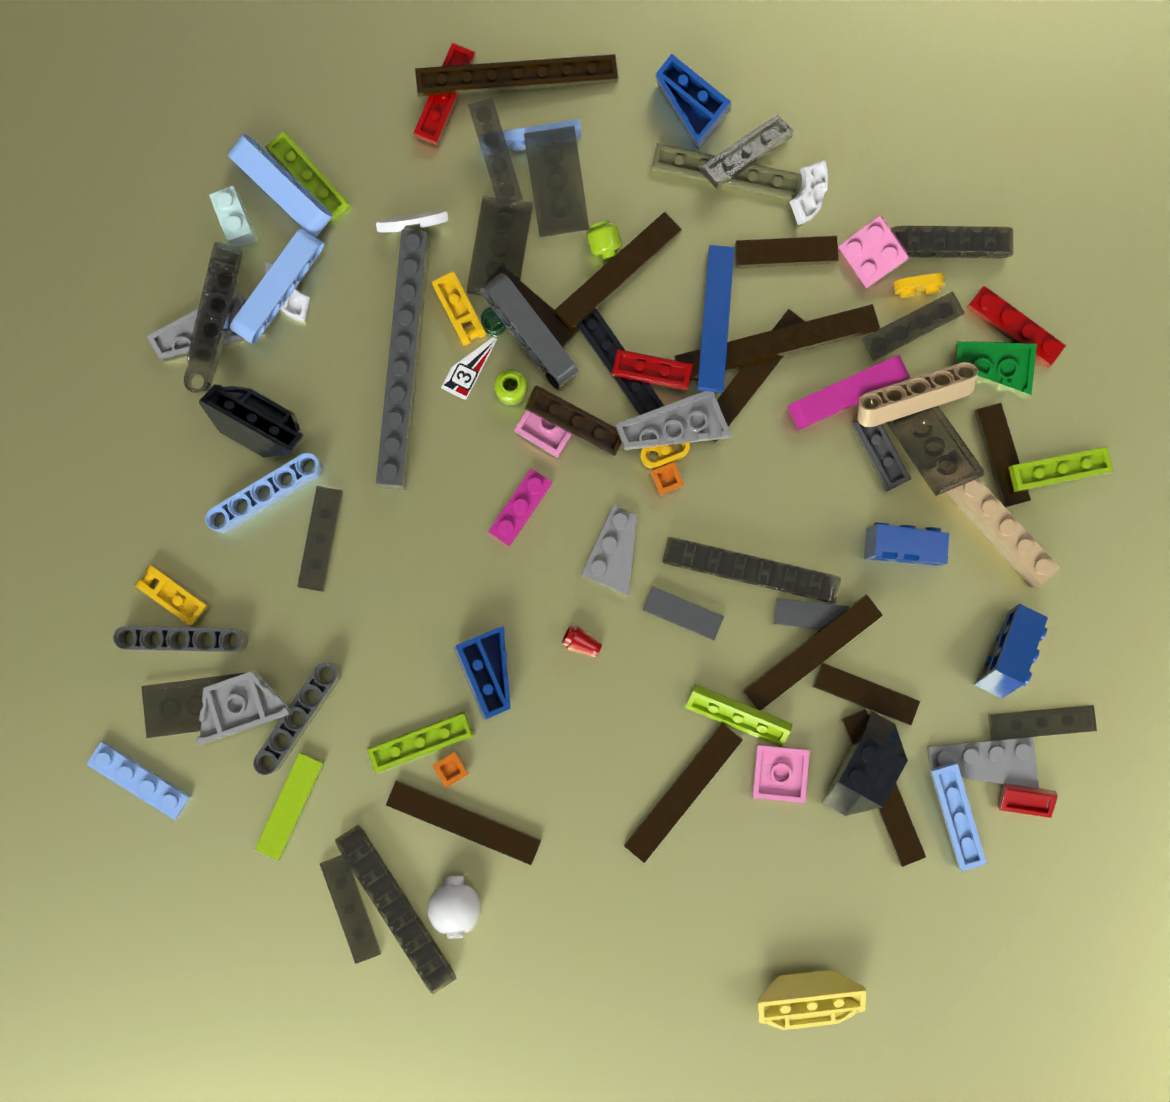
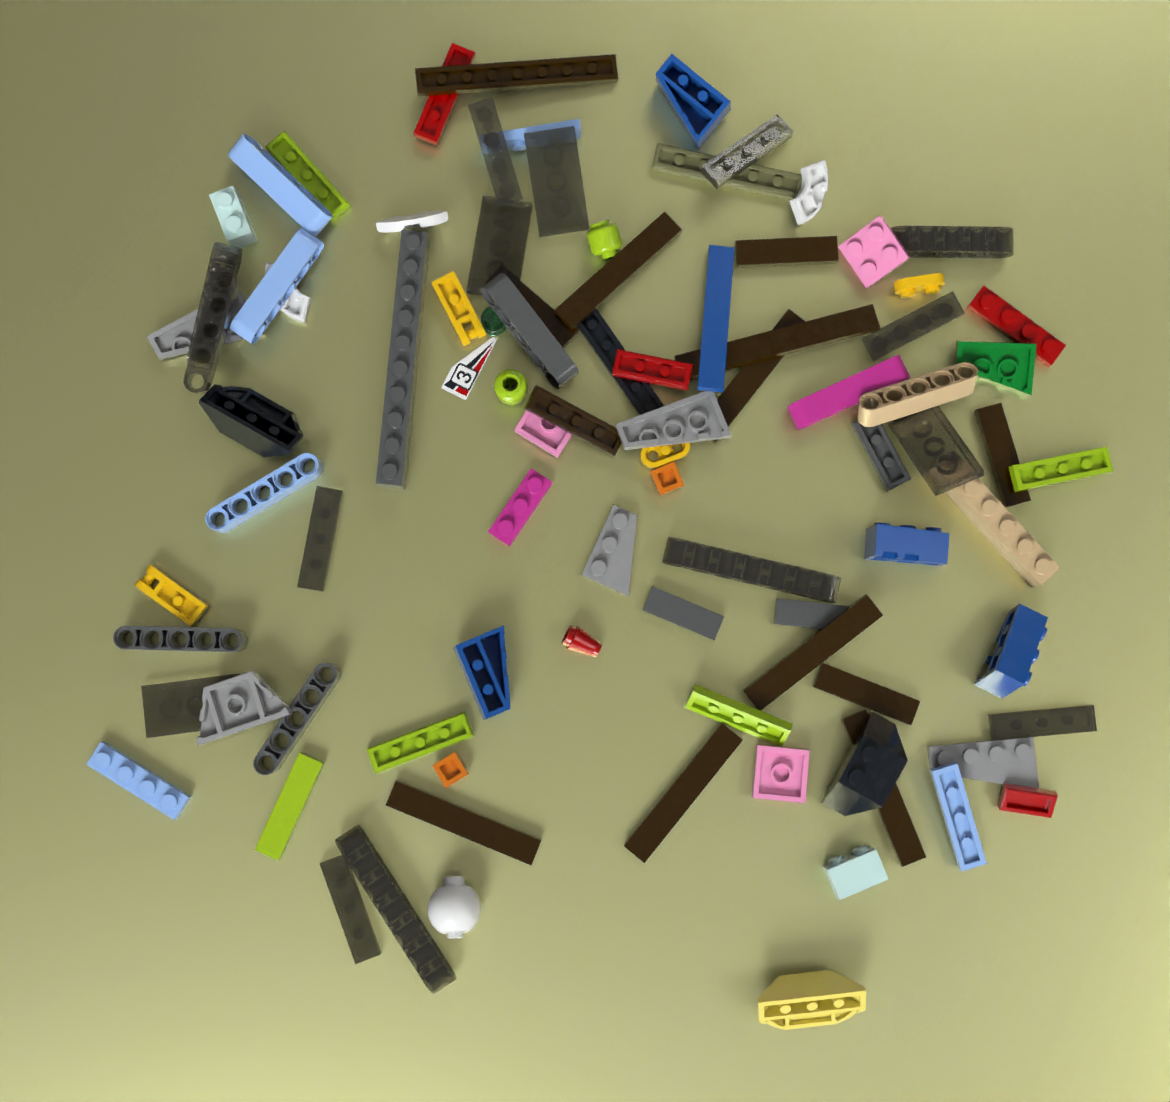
(855, 871): none -> light aqua brick

